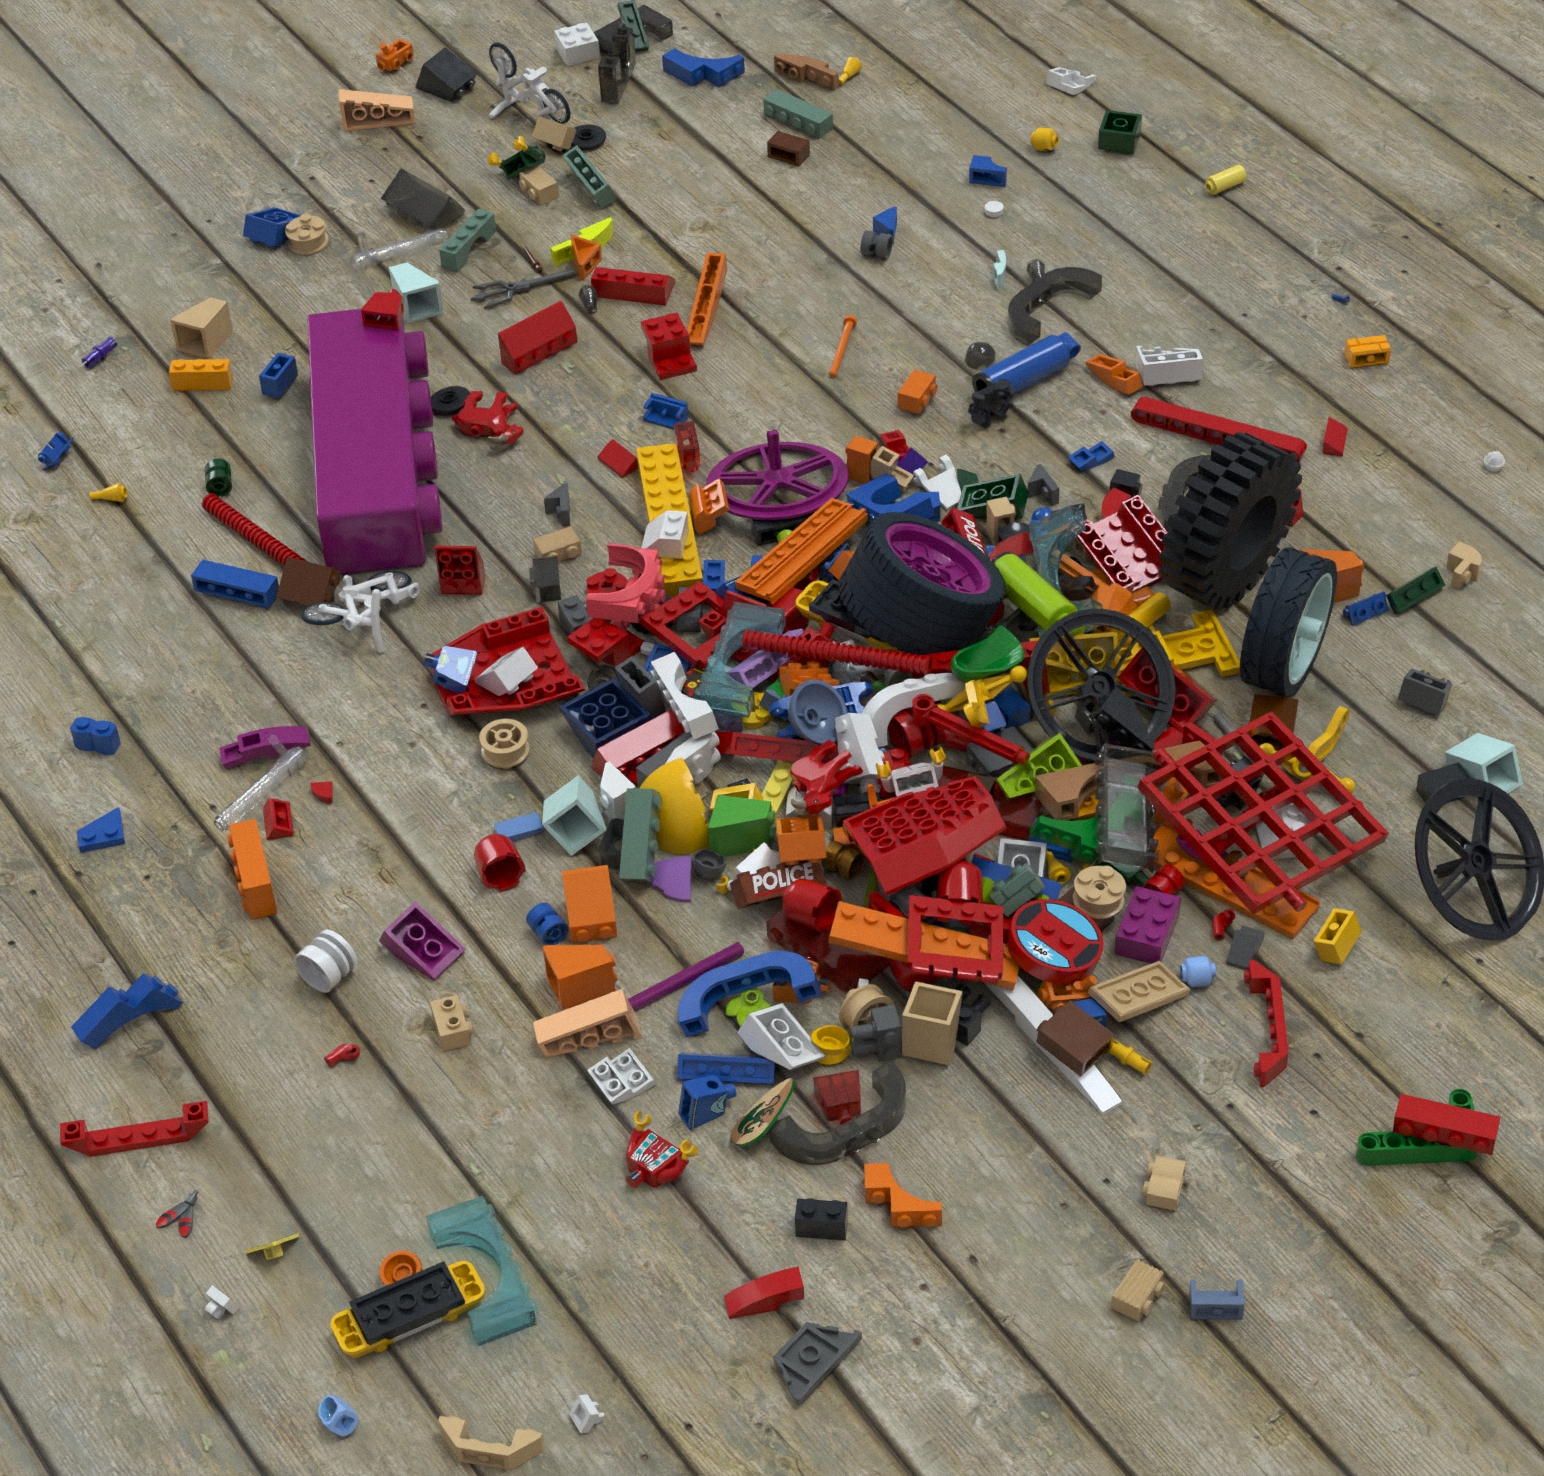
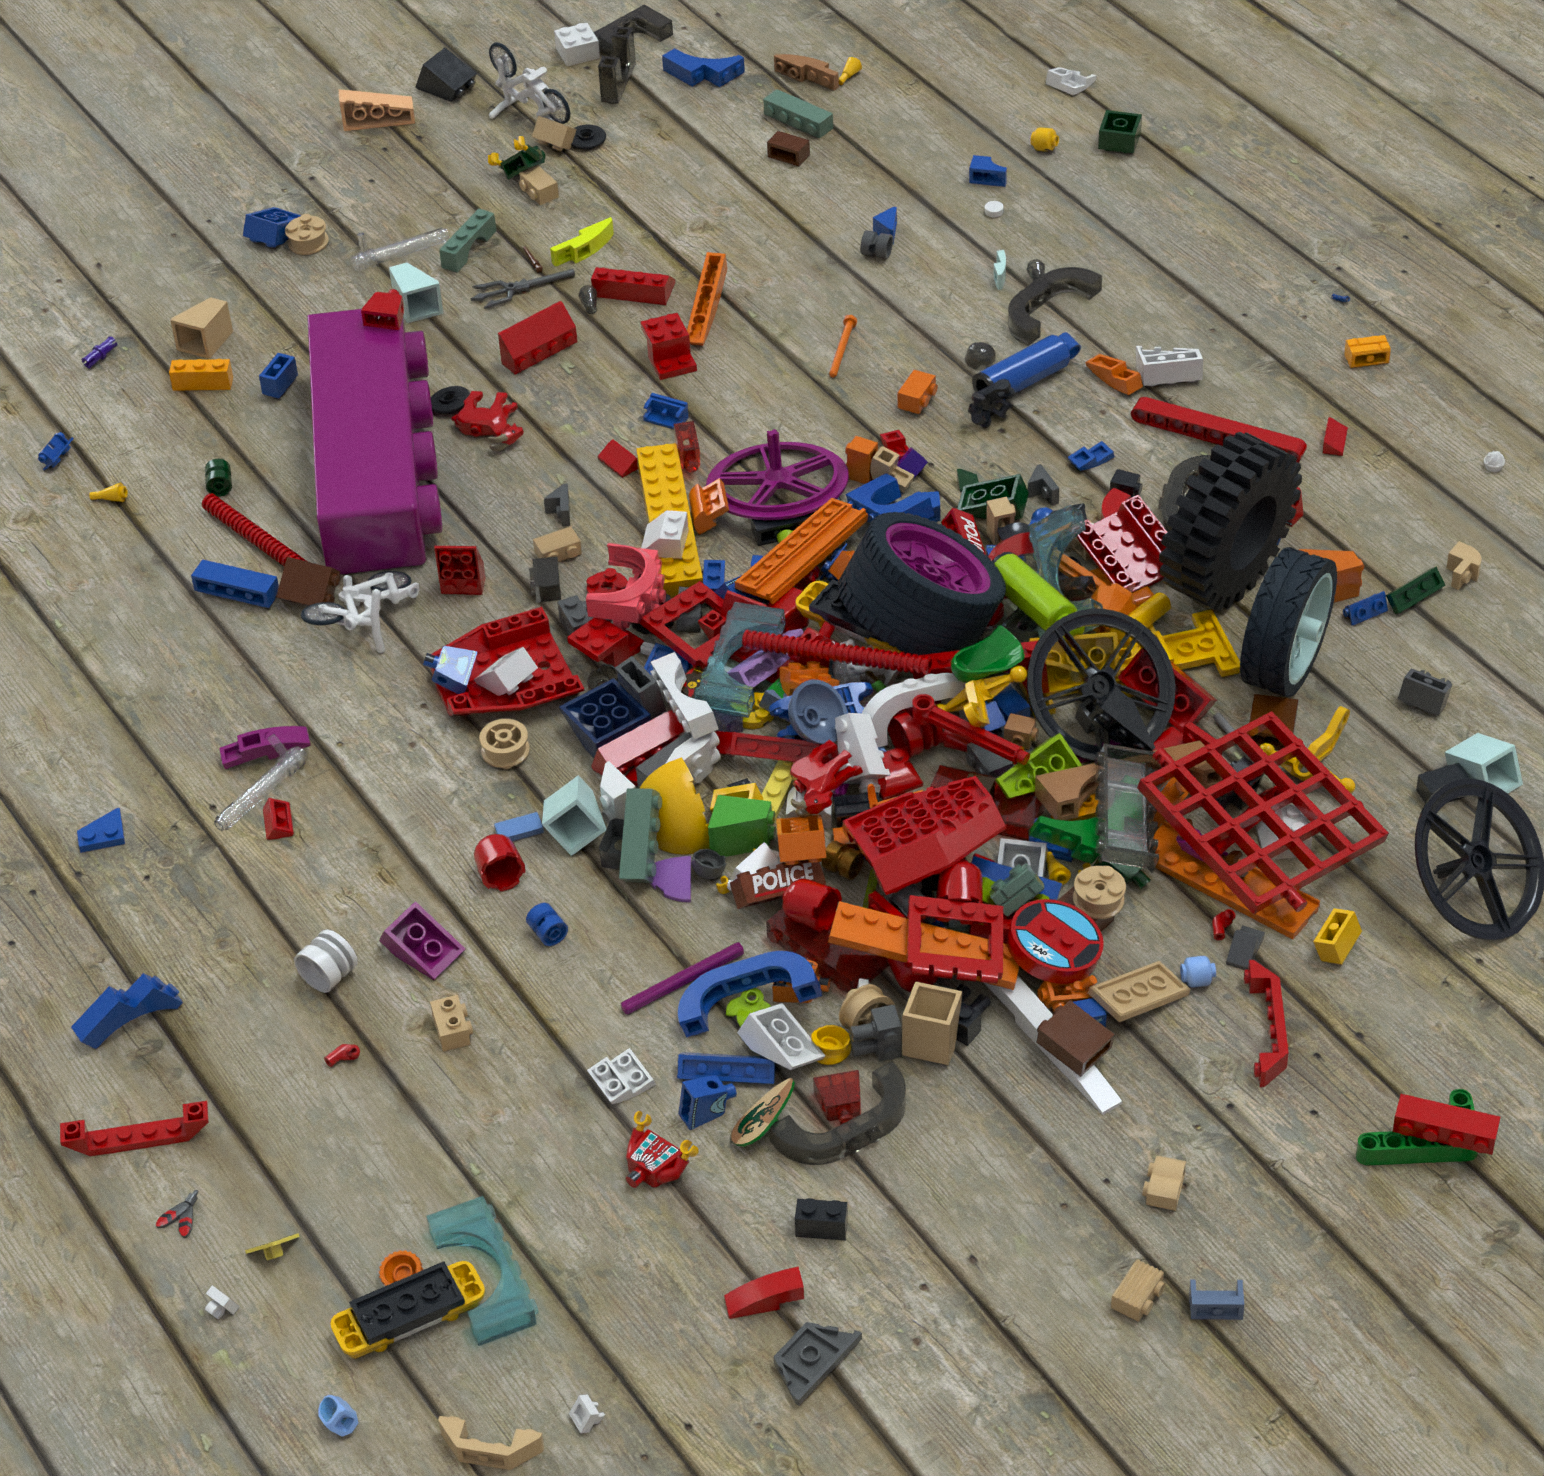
(95, 735): blue brick -> none
(251, 869): orange brick -> none
(323, 790): red tile -> none
(394, 55): orange brick -> none
(421, 202): clear smoke windscreen -> none
(579, 972): orange slope -> none
(585, 255): orange slope -> none
(587, 1025): light nougat wedge -> none
(589, 177): sand green brick -> none
(589, 903): orange slope -> none
(631, 18): dark green plate -> none
(905, 1208): orange arch -> none
(913, 777): white torso -> none
(945, 483): white flag -> none
(1021, 730): none -> medium nougat brick
(1130, 1057): yellow pin -> none
(1147, 925): magenta brick -> none
(1166, 880): red wheel -> none
(1225, 179): light yellow brick -> none

